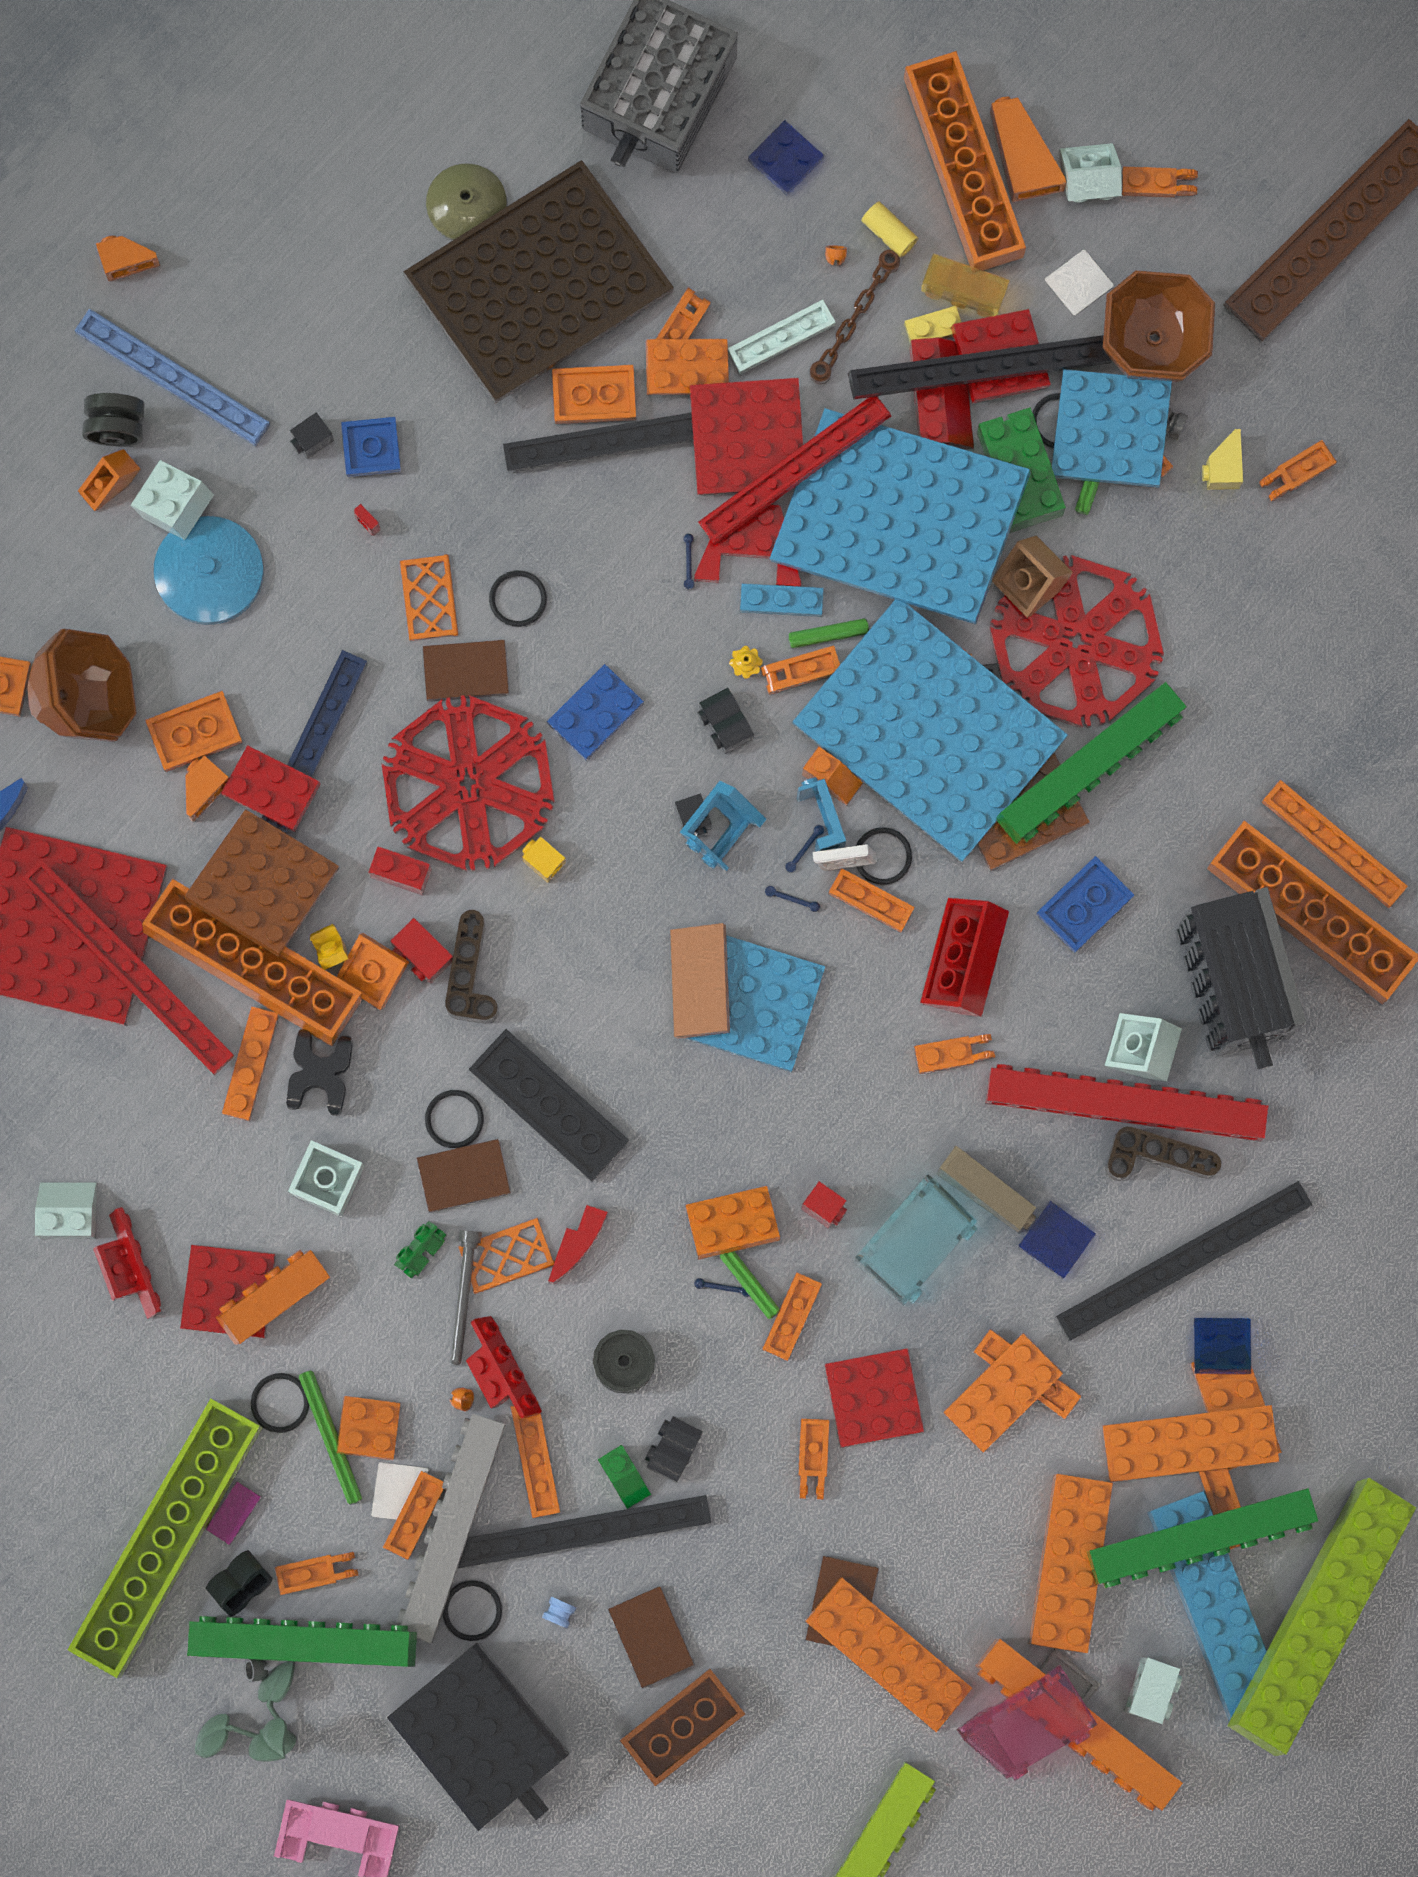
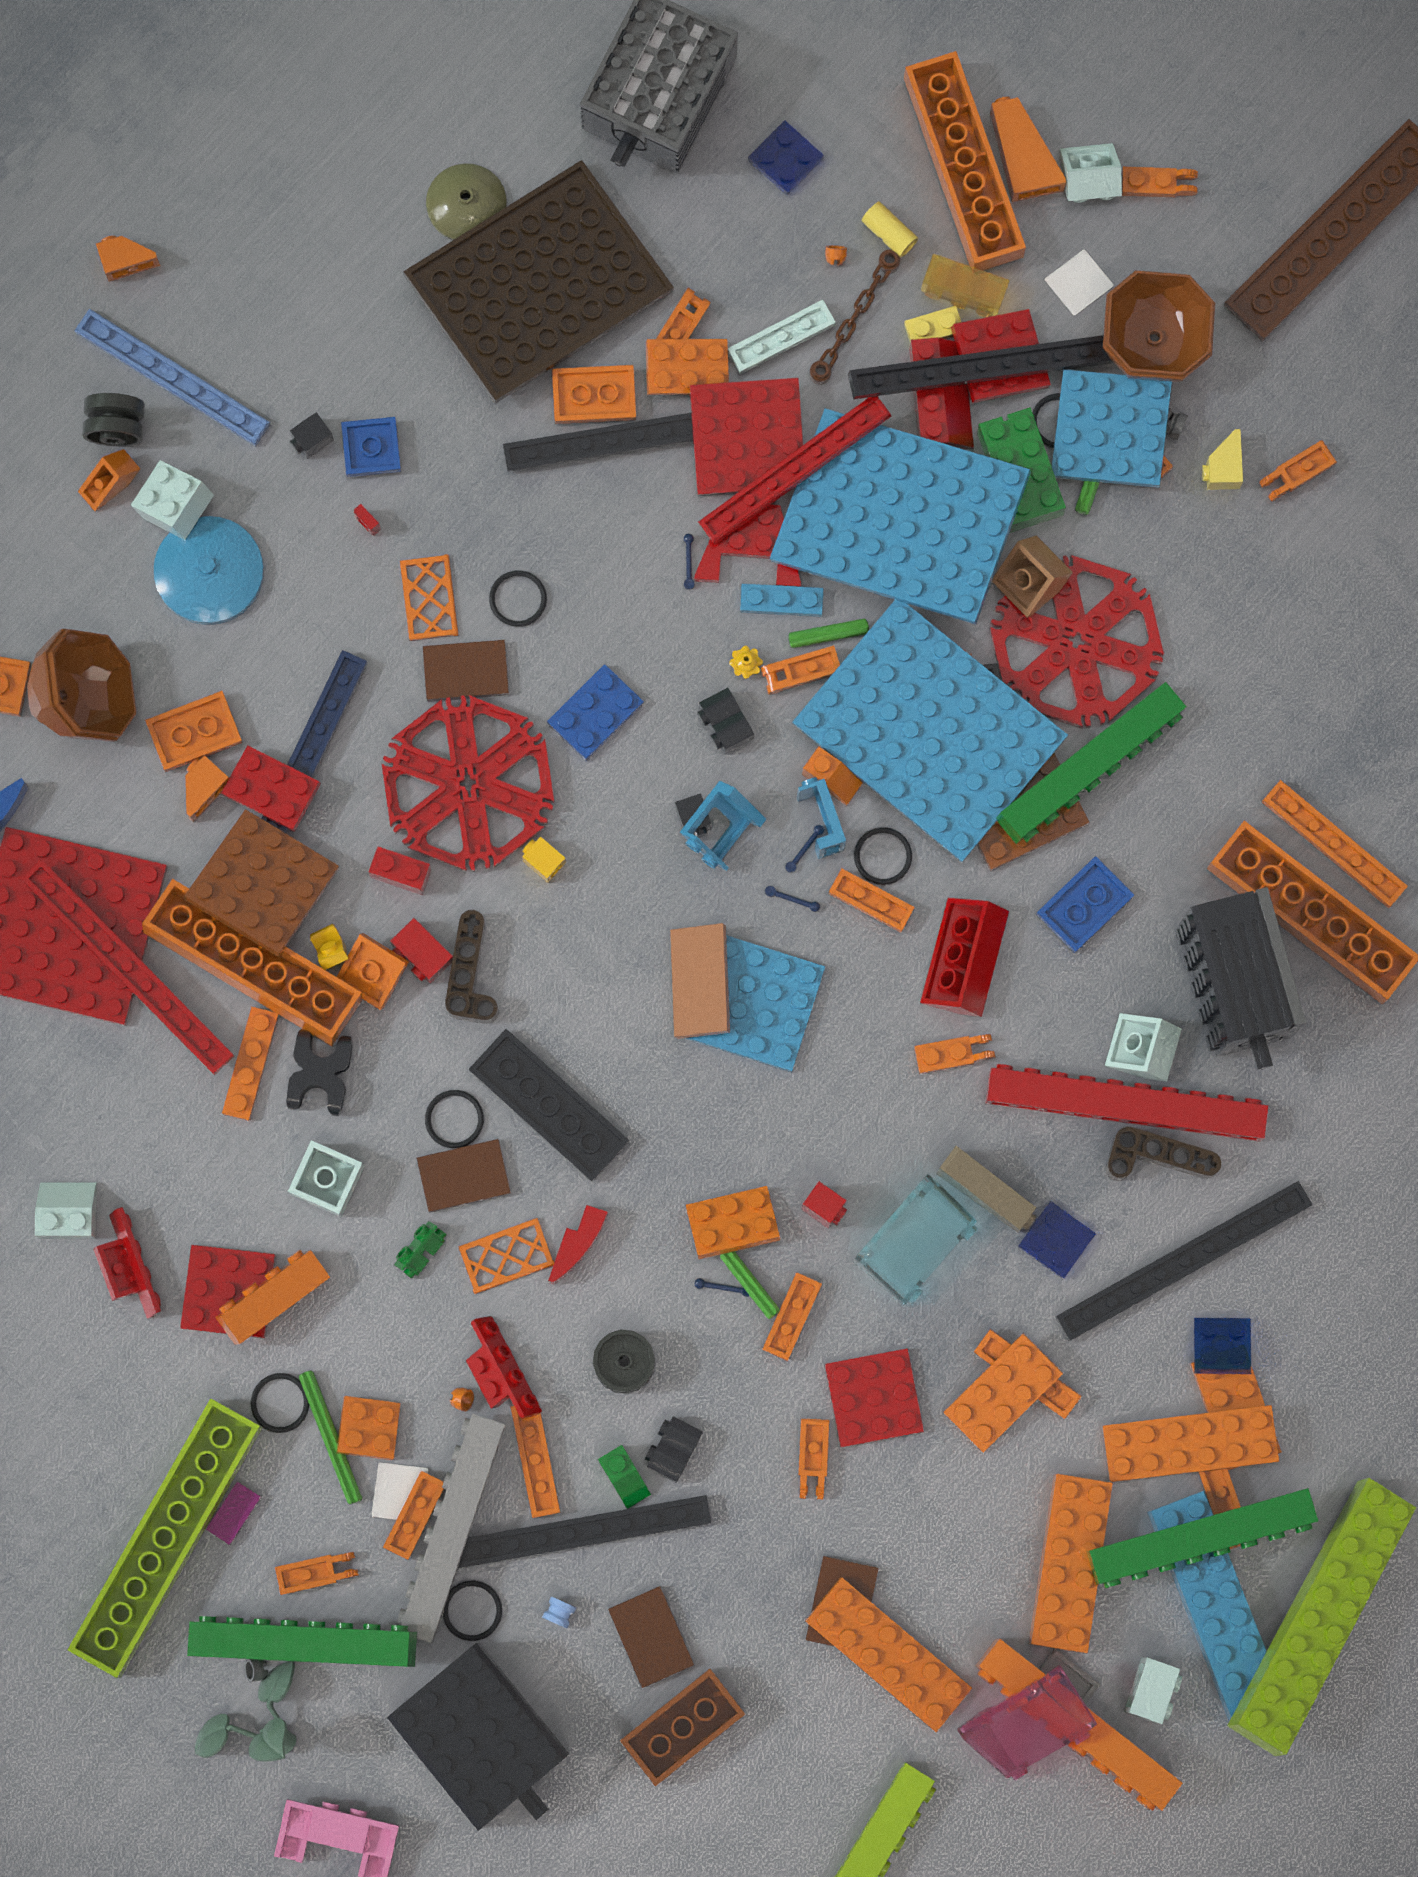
(239, 1583): black brick -> none
(469, 1242): dark grey piece -> none
(845, 857): white tile -> none

